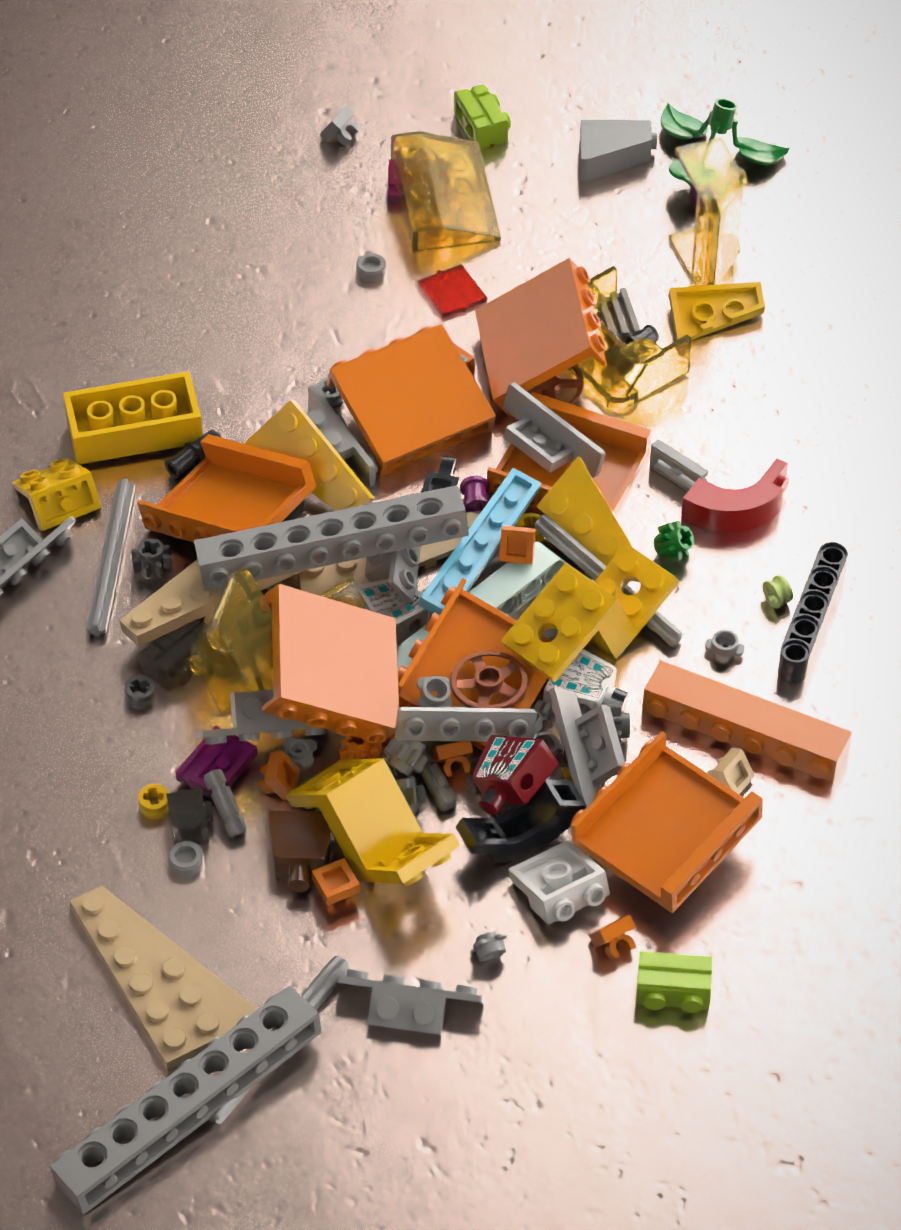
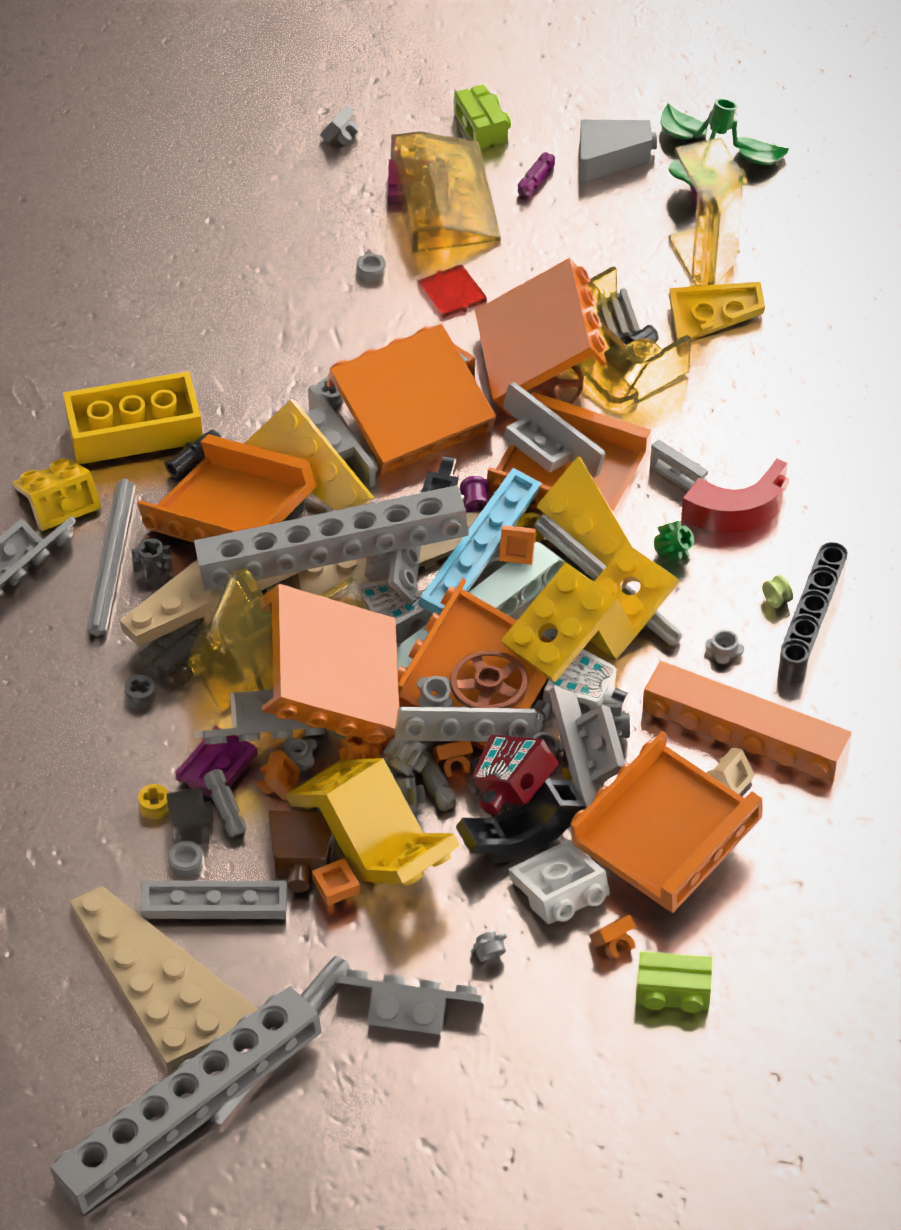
(214, 899): none -> light grey plate
(536, 174): none -> magenta axle

